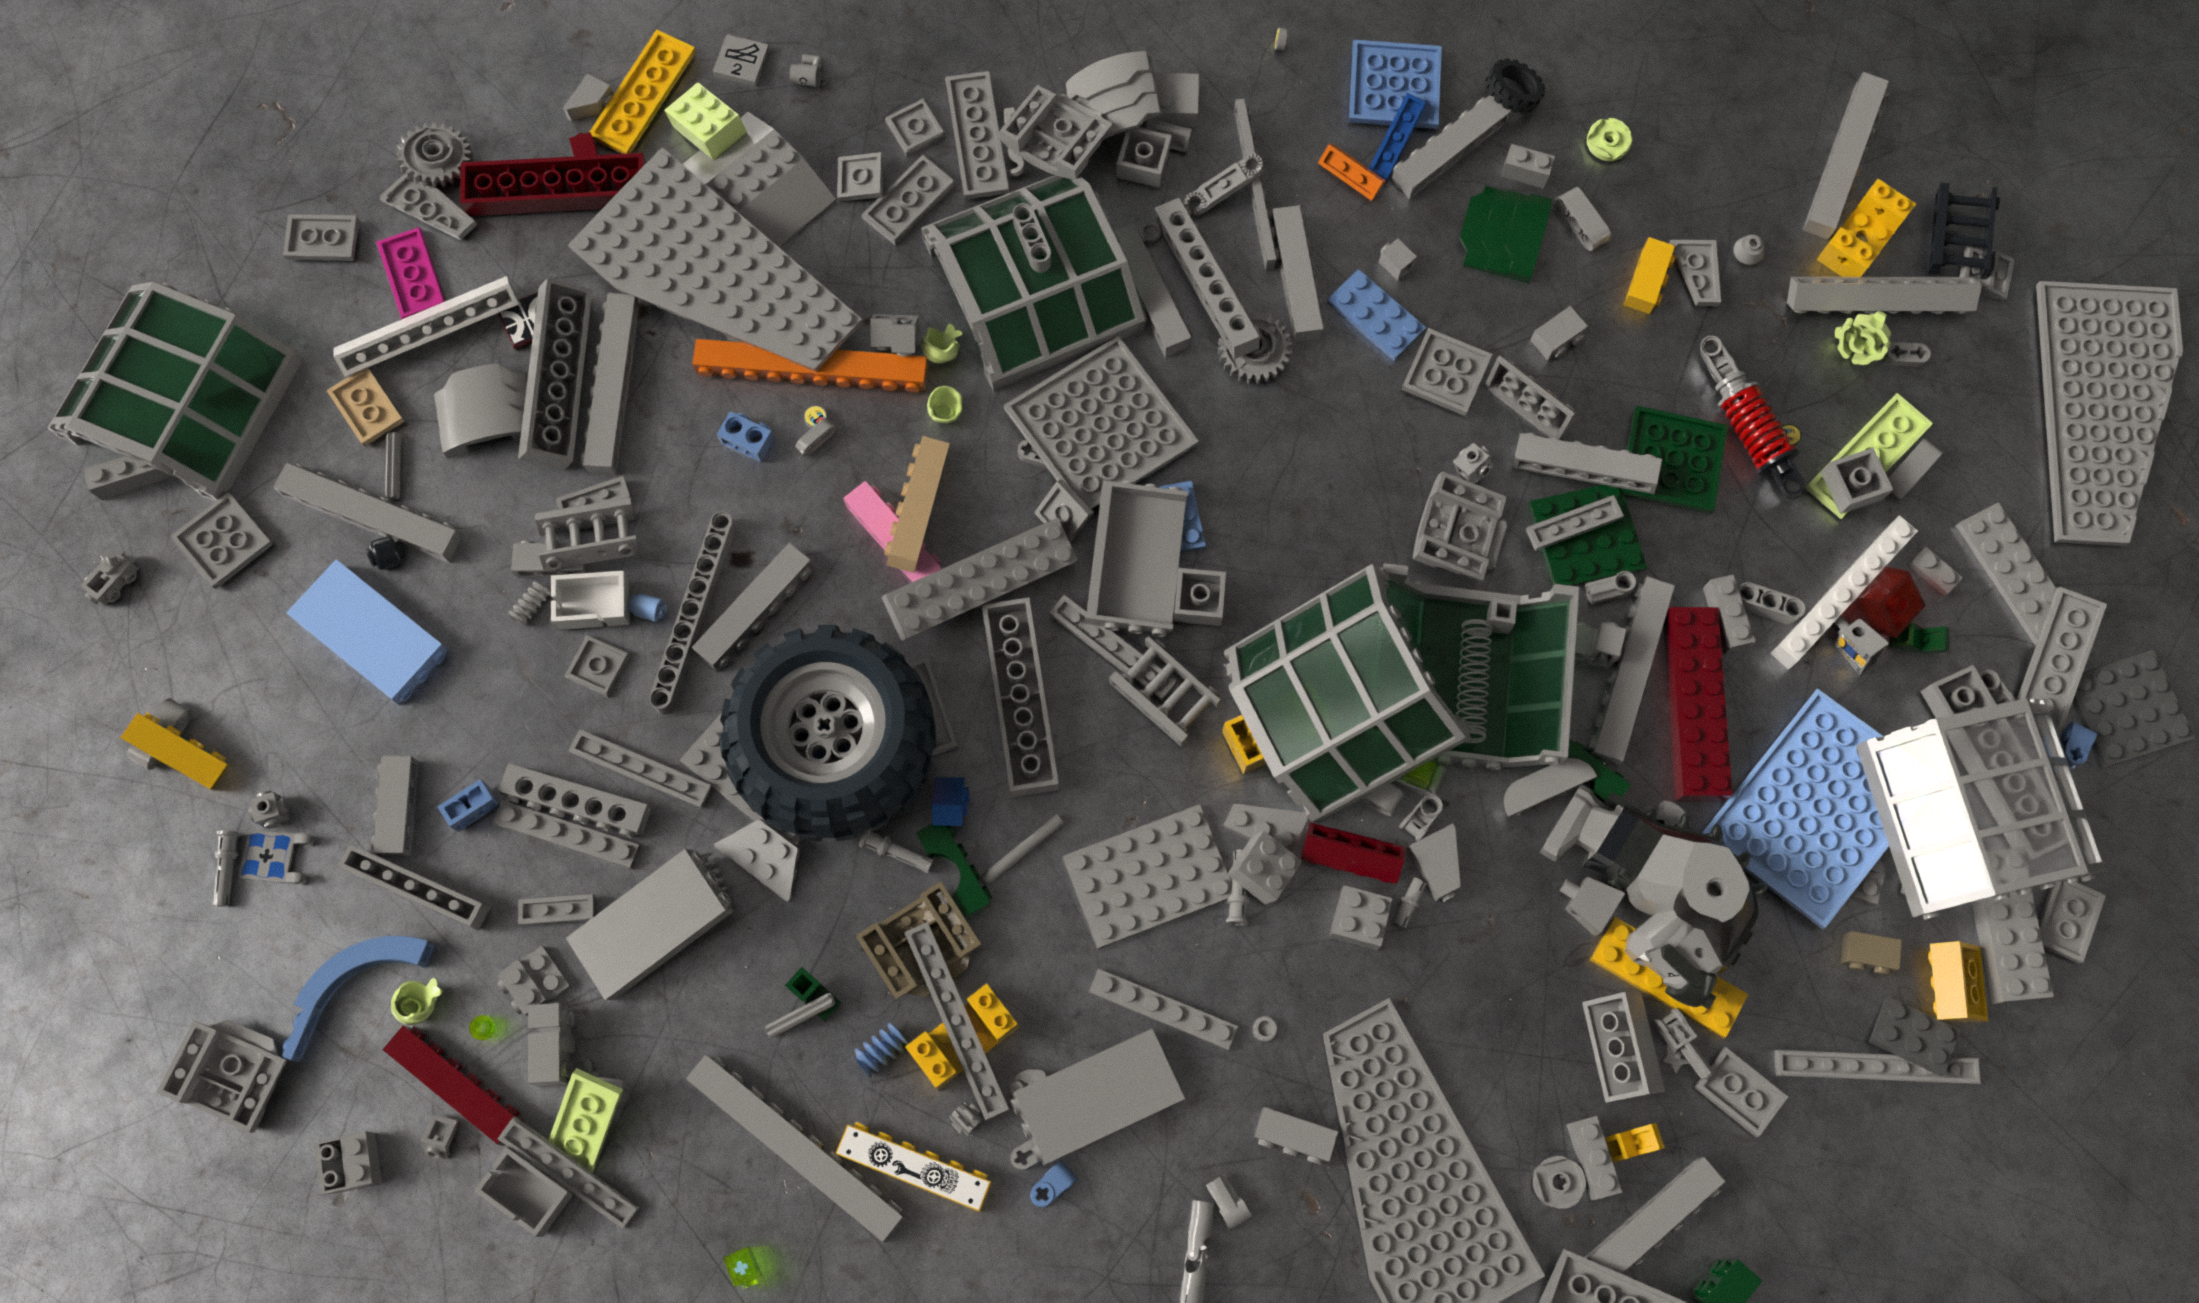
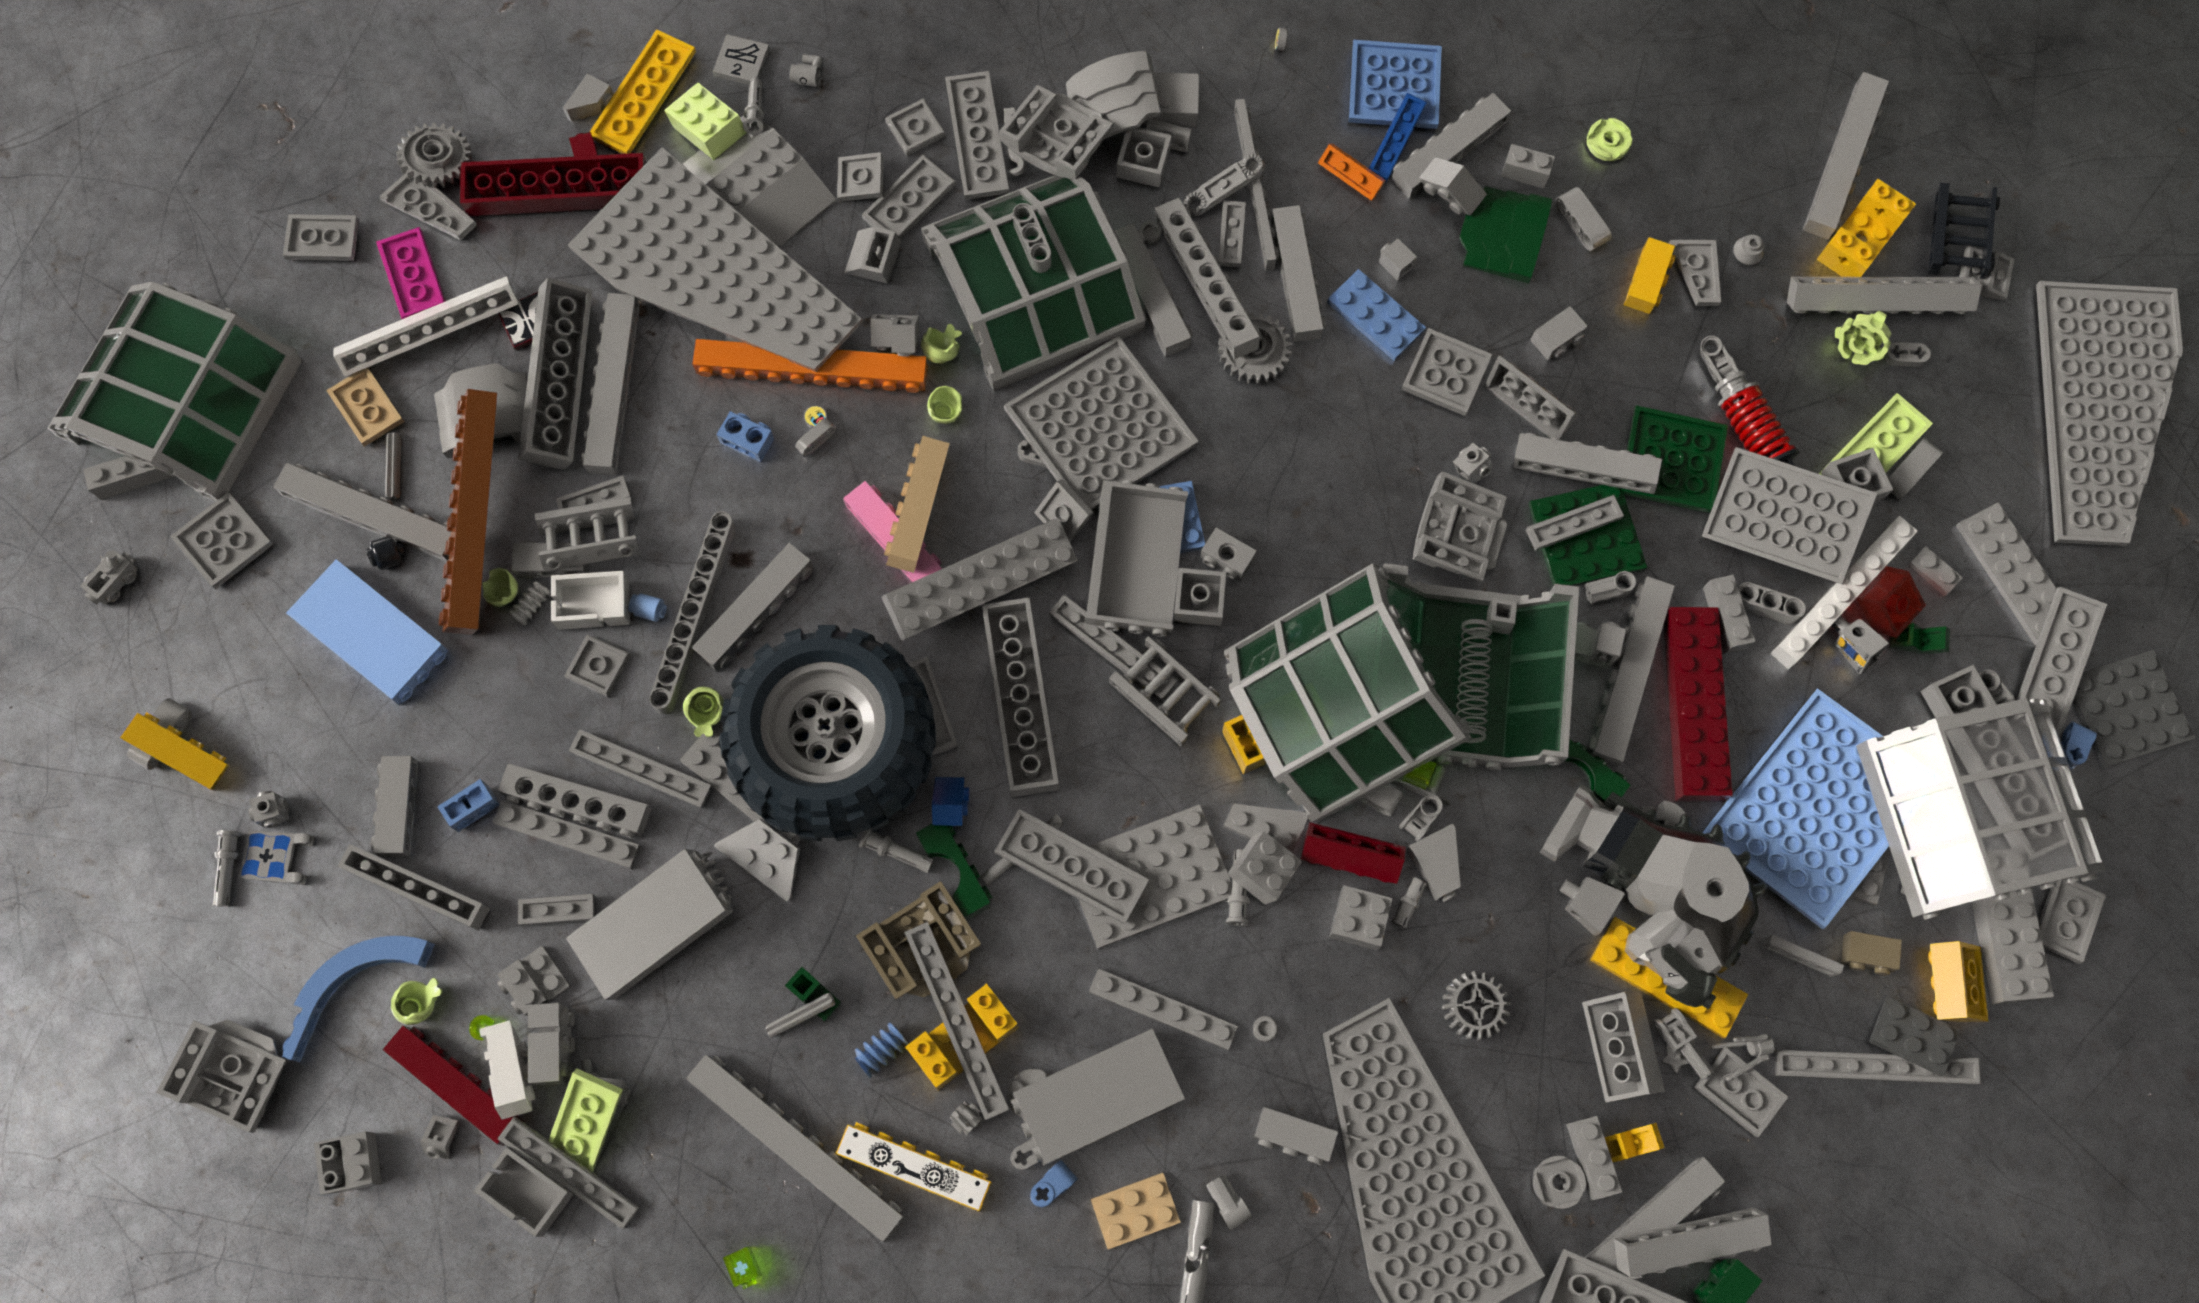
(469, 512): none -> dark orange brick
(500, 587): none -> yellowish green hair
(508, 1070): none -> white wedge
(703, 709): none -> yellowish green hat
(754, 112): none -> light grey pin
(874, 254): none -> light grey slope
(1072, 866): none -> light grey plate
(1135, 1211): none -> tan plate
(1220, 543): none -> light grey brick
(1232, 233): none -> light grey plate
(1453, 184): none -> light grey brick
(1476, 1016): none -> light grey gear
(1521, 74): black tyre -> none
(1546, 786): light grey brick -> none
(1692, 1242): none -> light grey brick
(1759, 1046): none -> light grey plant
(1789, 515): none -> light grey plate
(1793, 433): light yellow tile -> none
(1802, 956): none -> light grey tile

